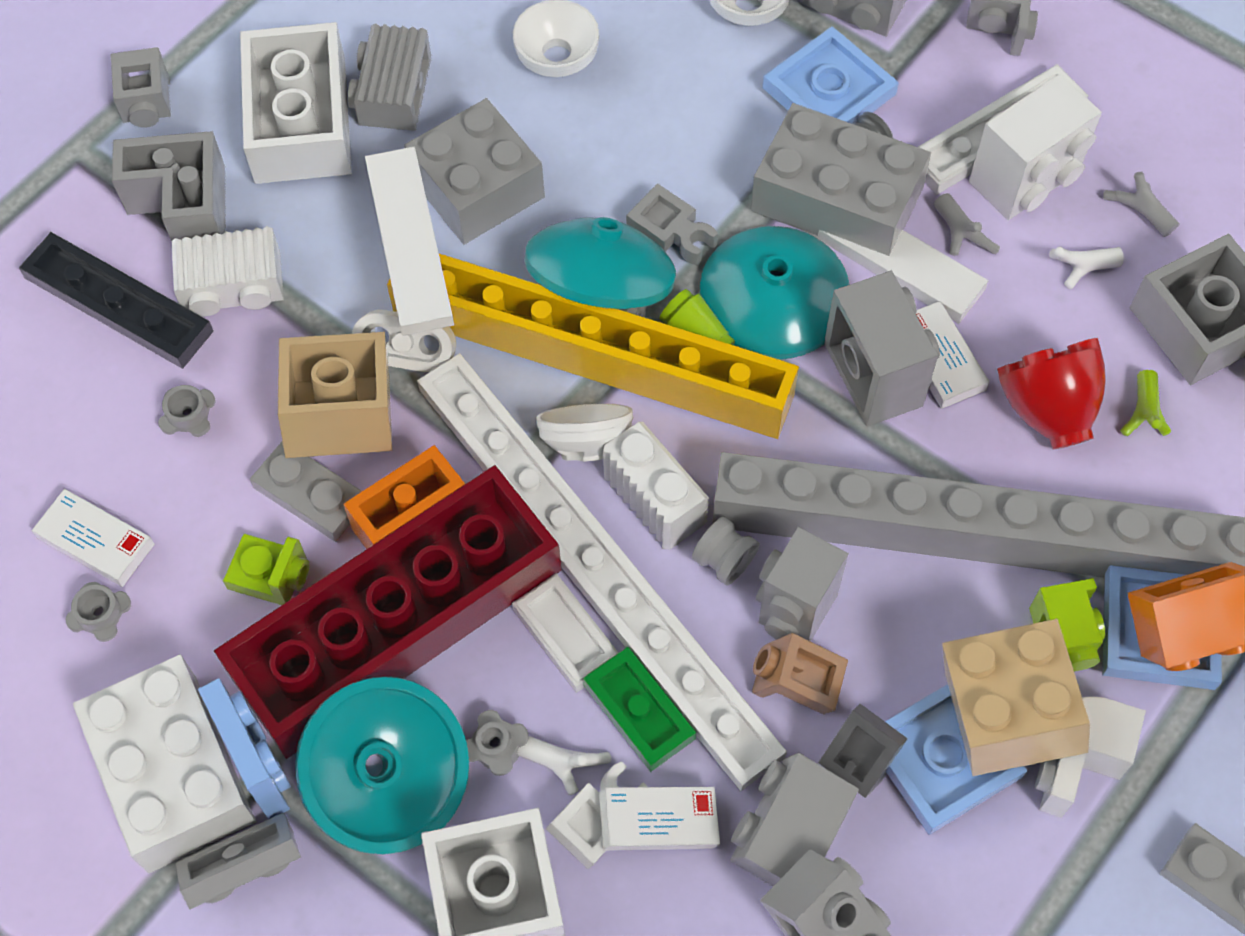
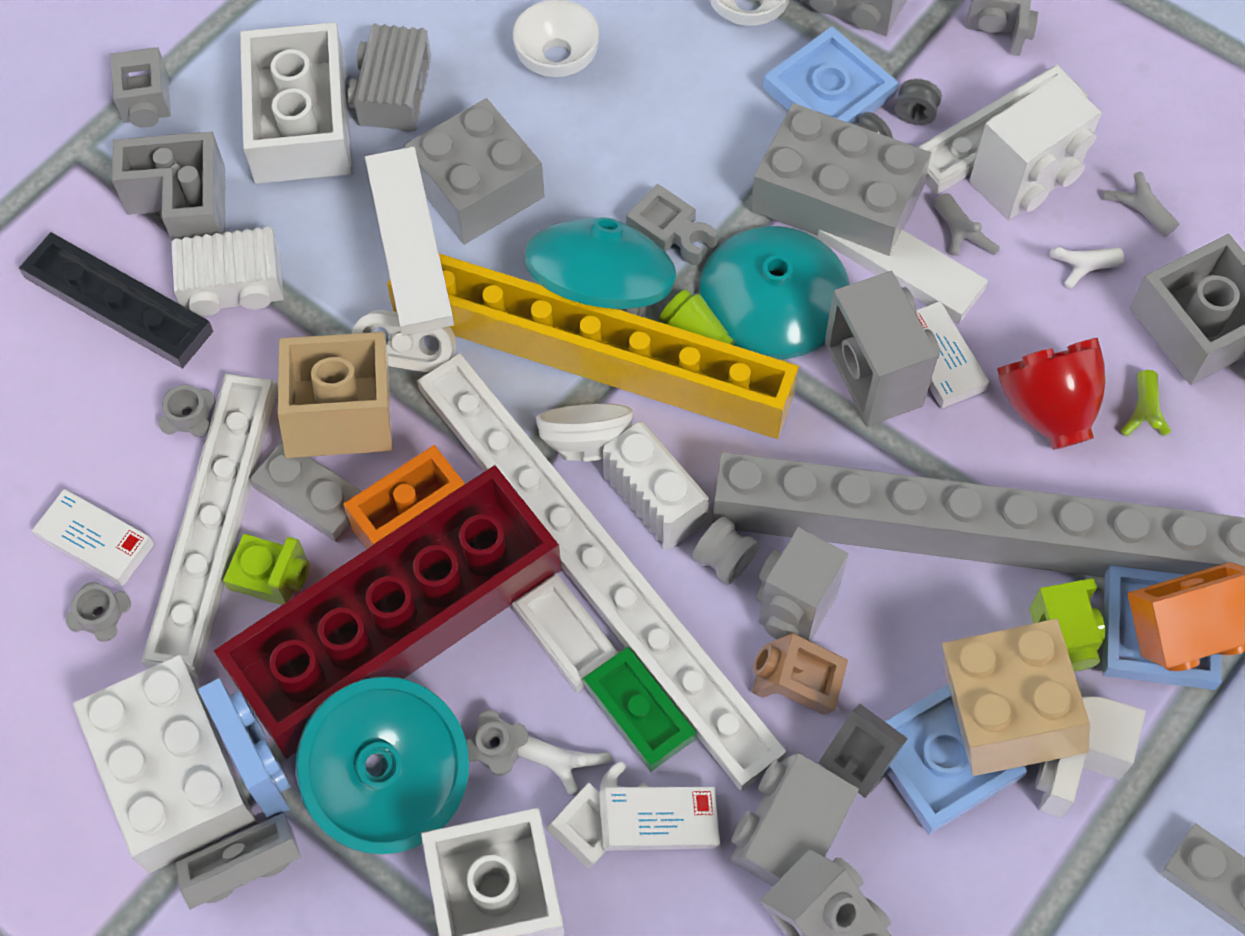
(211, 522): none -> white tile
(918, 102): none -> dark grey bush

